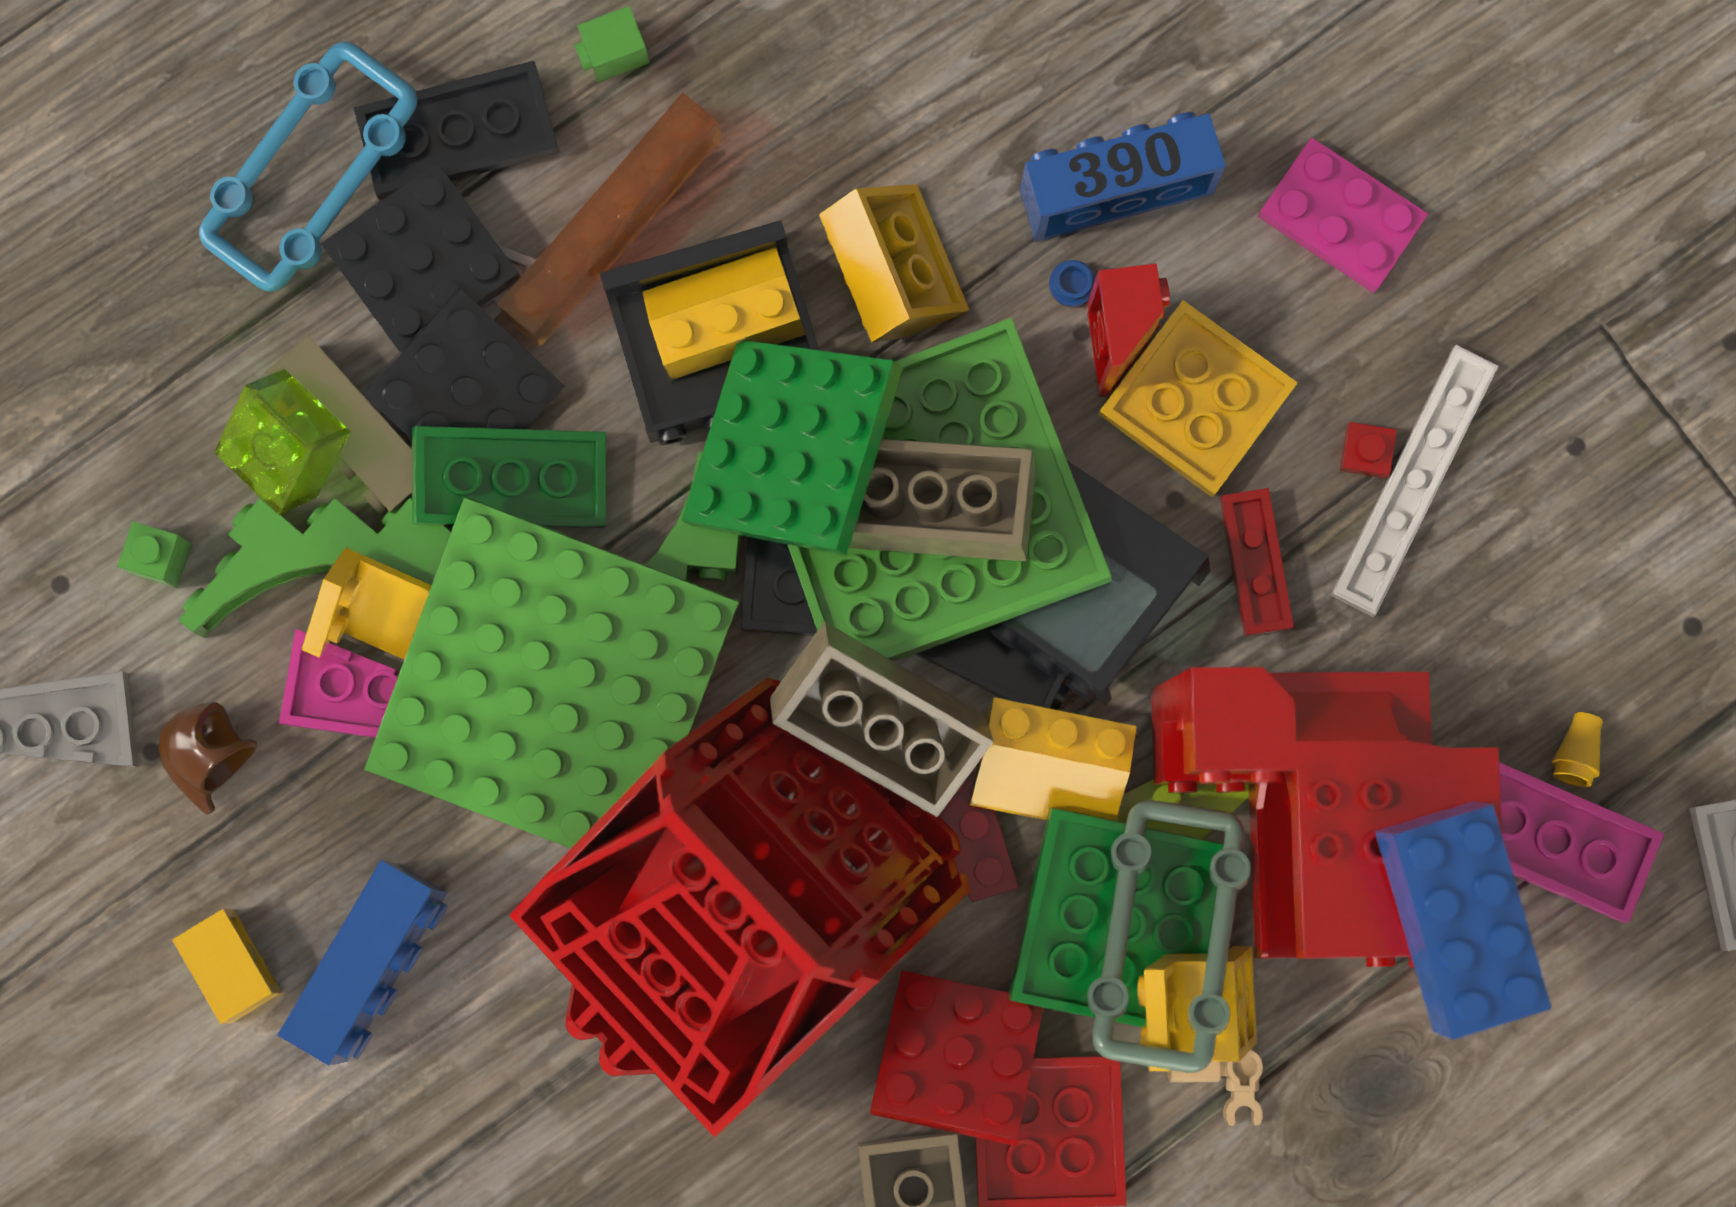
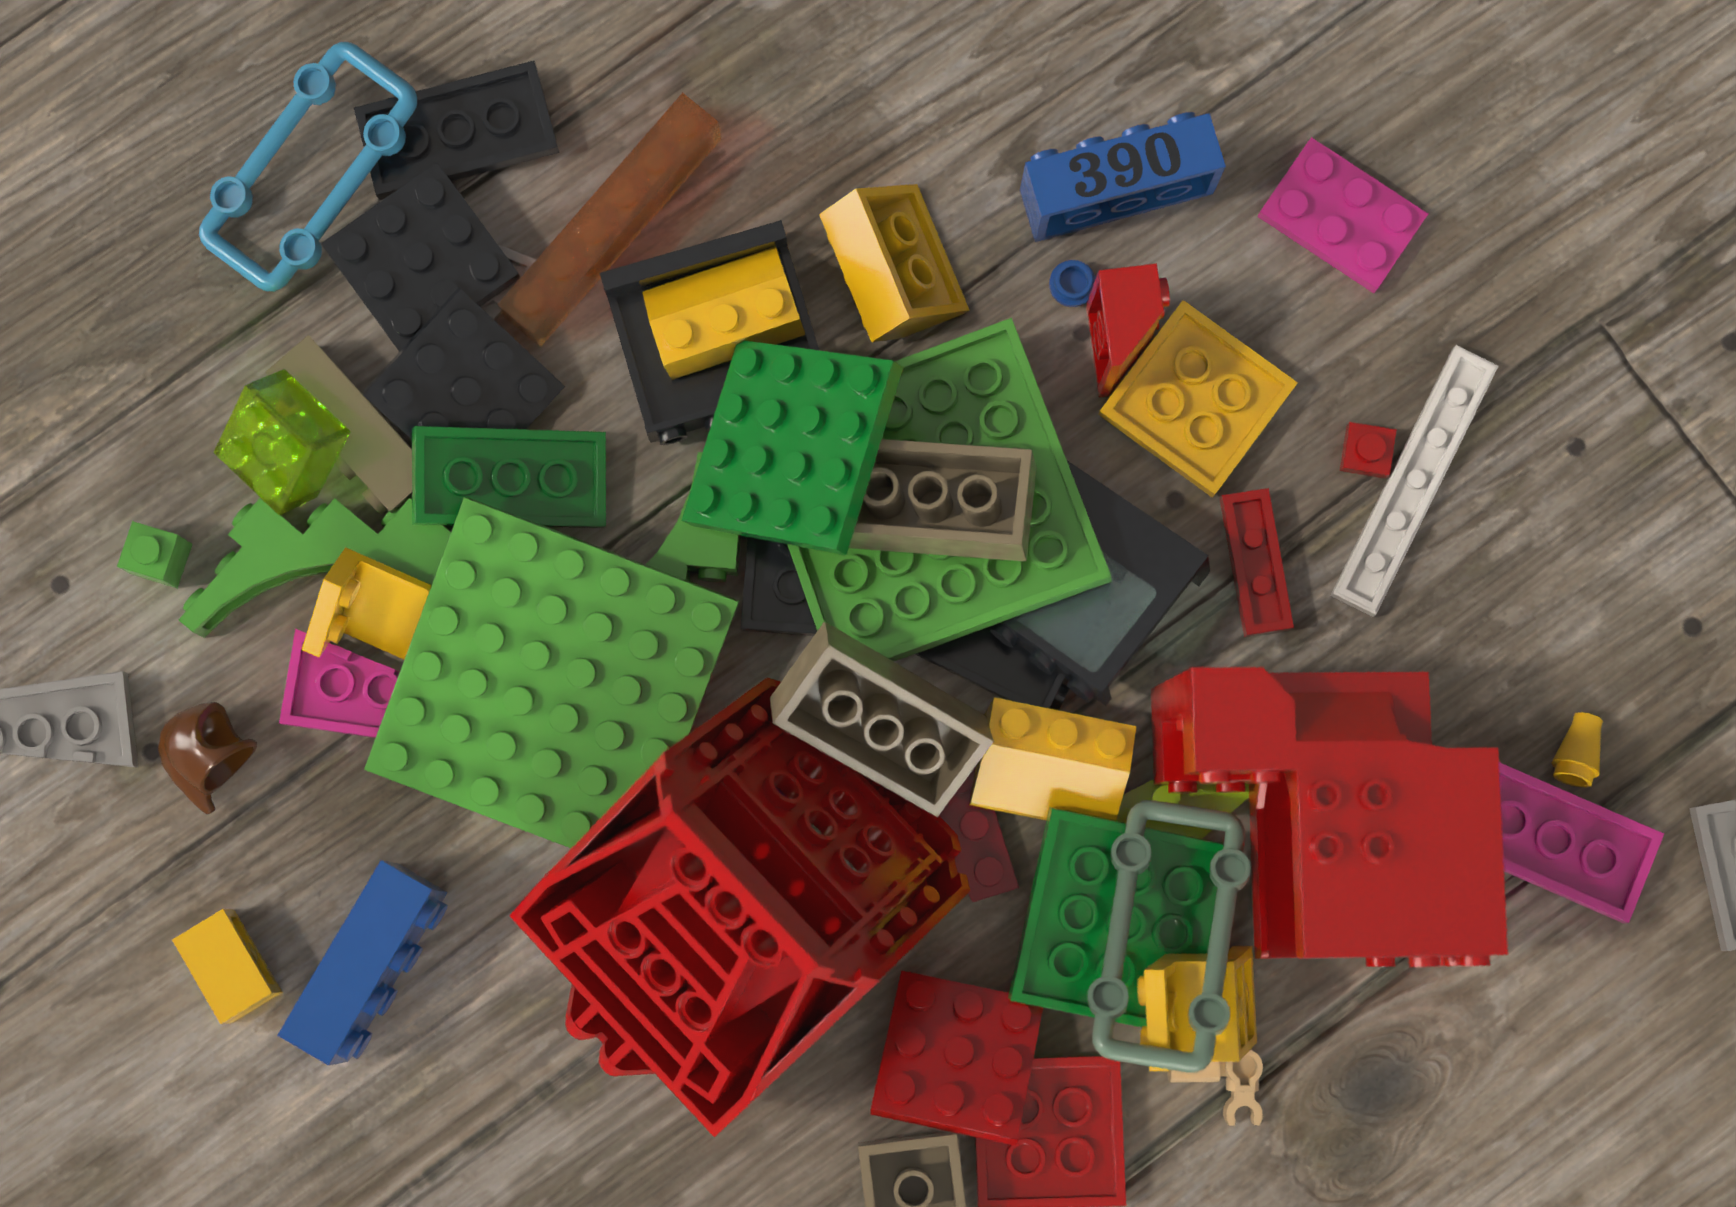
(611, 44): bright green brick -> none
(1463, 920): blue brick -> none

